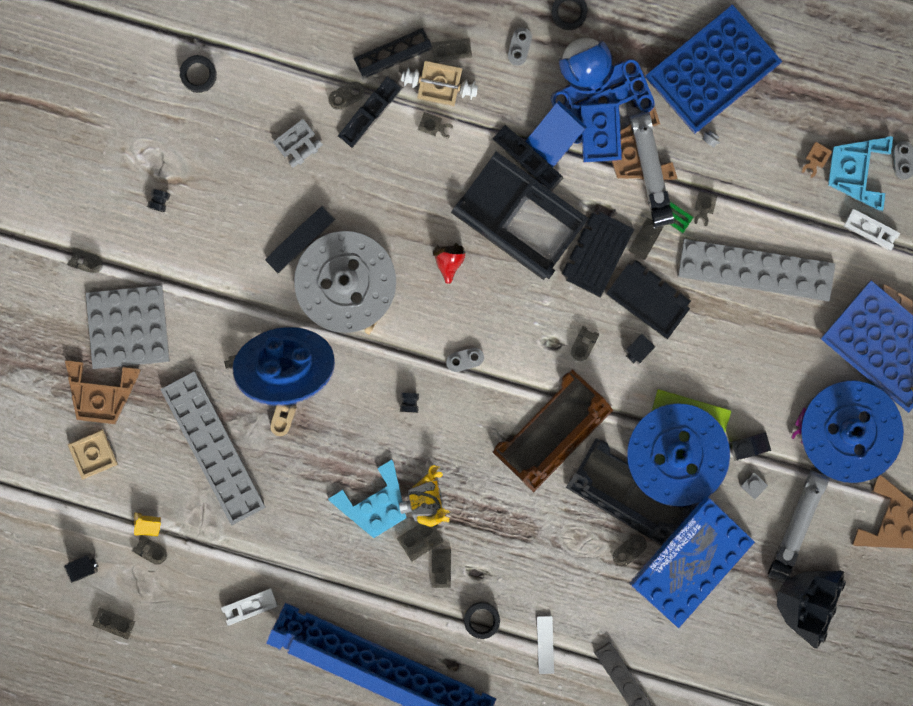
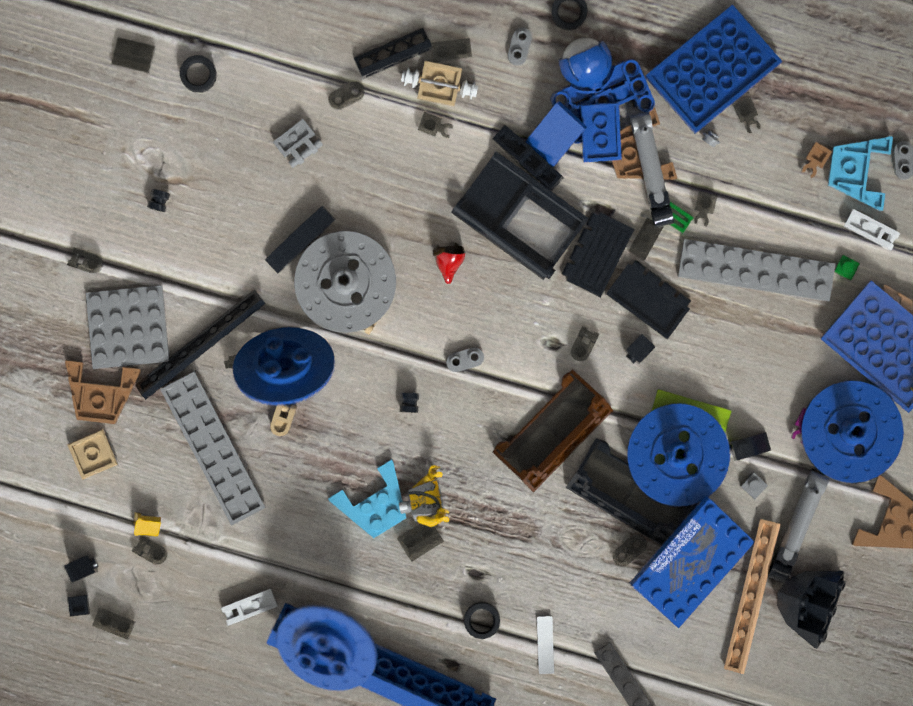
(78, 605): none -> black plate
(133, 55): none -> clear smoke plate
(200, 344): none -> black plate
(326, 648): none -> blue piece
(370, 111): black slope -> none
(441, 568): clear smoke plate -> none
(745, 112): none -> clear smoke plate
(752, 596): none -> light nougat plate
(846, 267): none -> green plate

